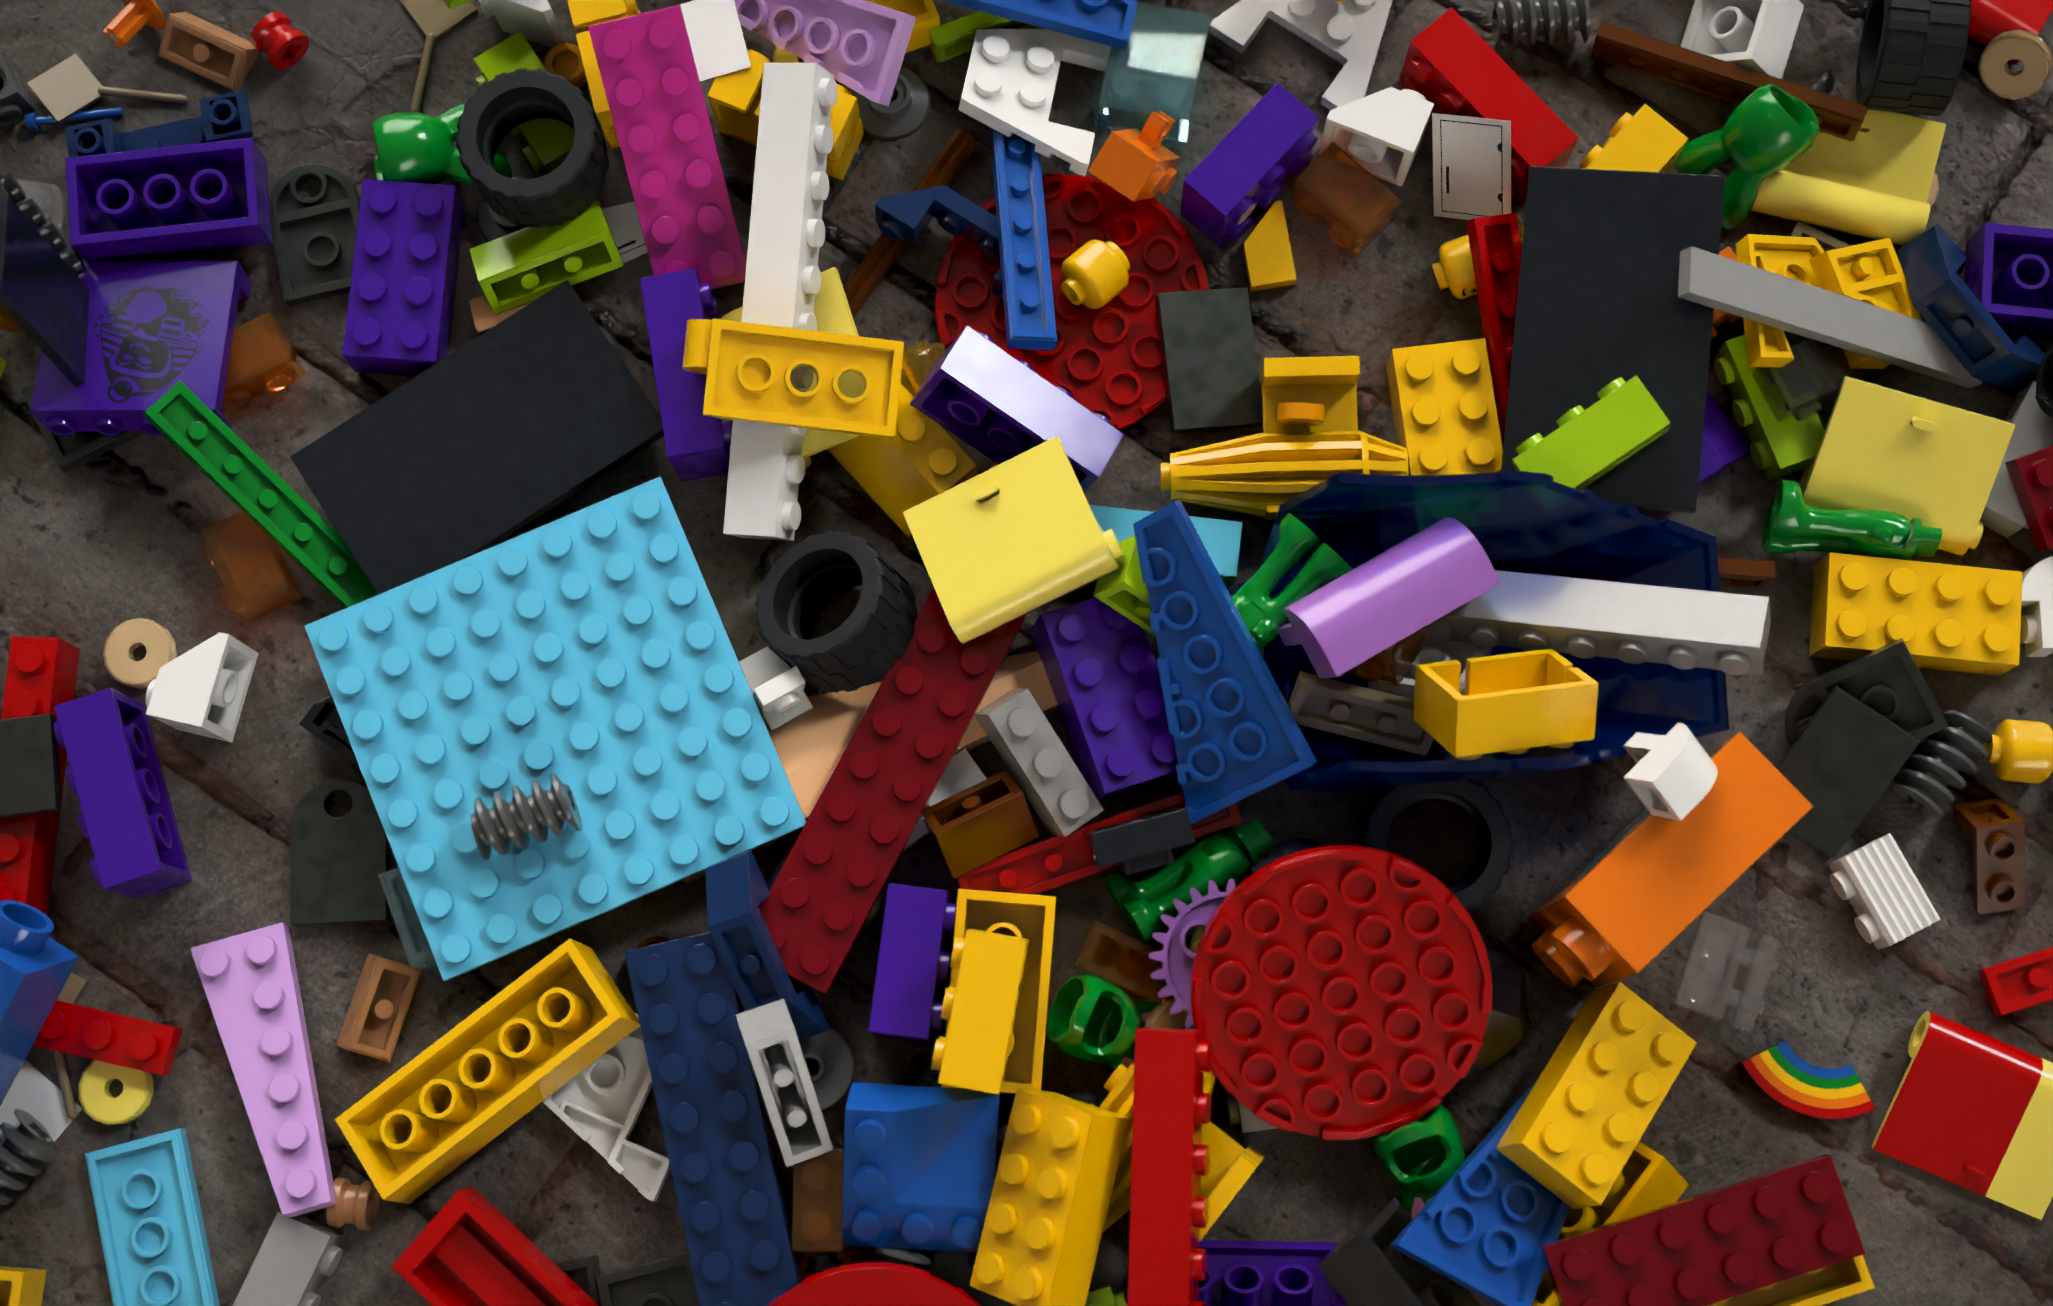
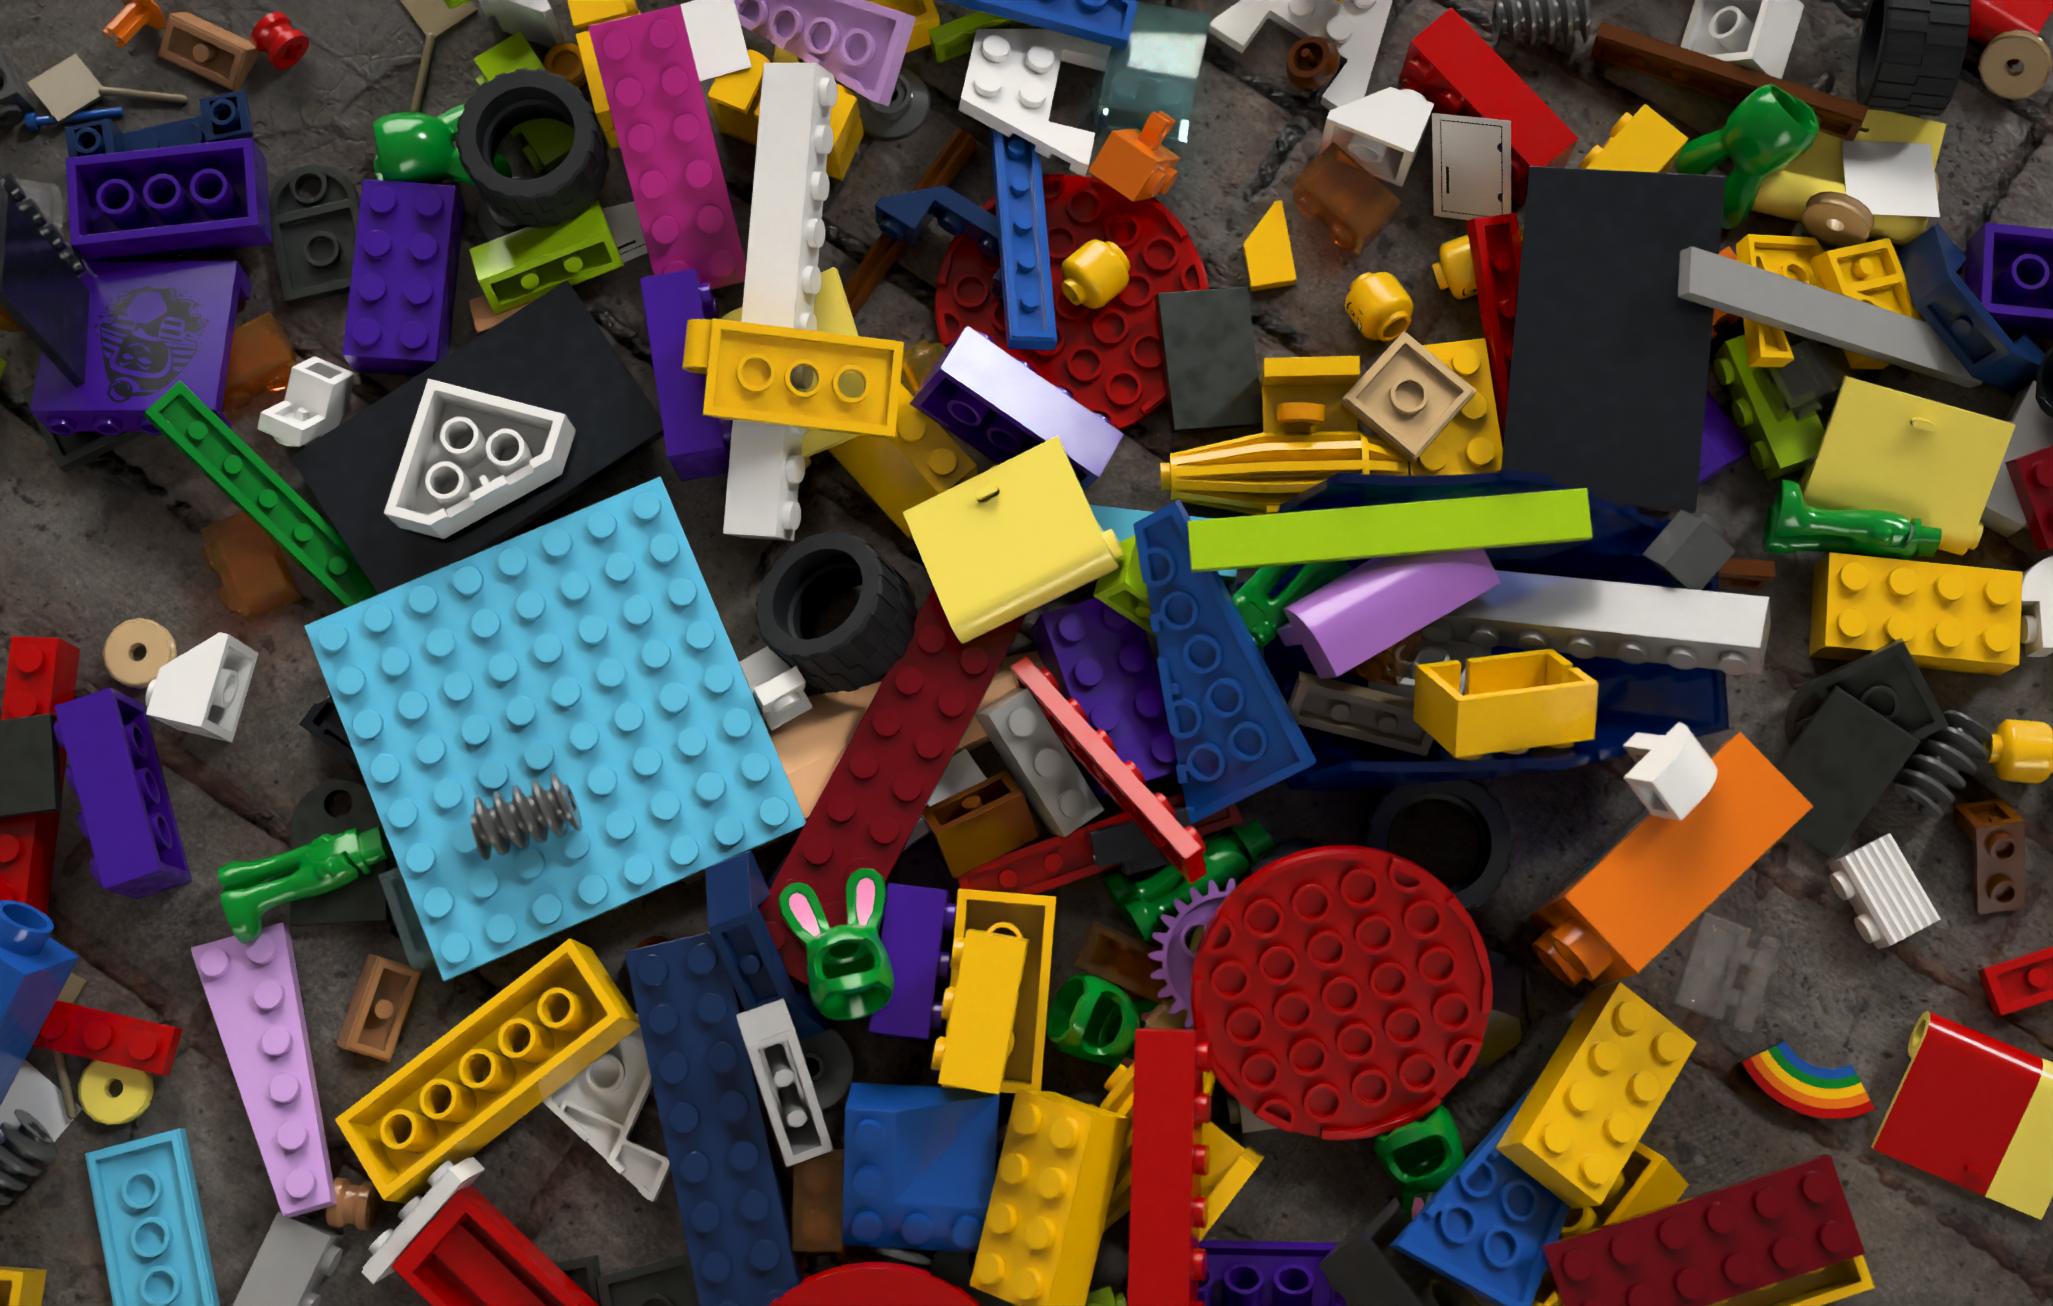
(301, 873): none -> green piece
(312, 404): none -> white brick
(418, 1215): none -> white tile
(473, 458): none -> white brick
(847, 962): none -> green piece
(1120, 779): none -> plate
(1249, 166): dark purple brick -> none
(1312, 62): none -> reddish brown hat
(1379, 306): none -> yellow head
(1389, 530): none -> lime tile
(1408, 397): none -> tan tile
(1595, 438): lime brick -> none
(1690, 550): none -> dark grey brick
(1837, 219): none -> tan piece
(1891, 177): none -> white sticker

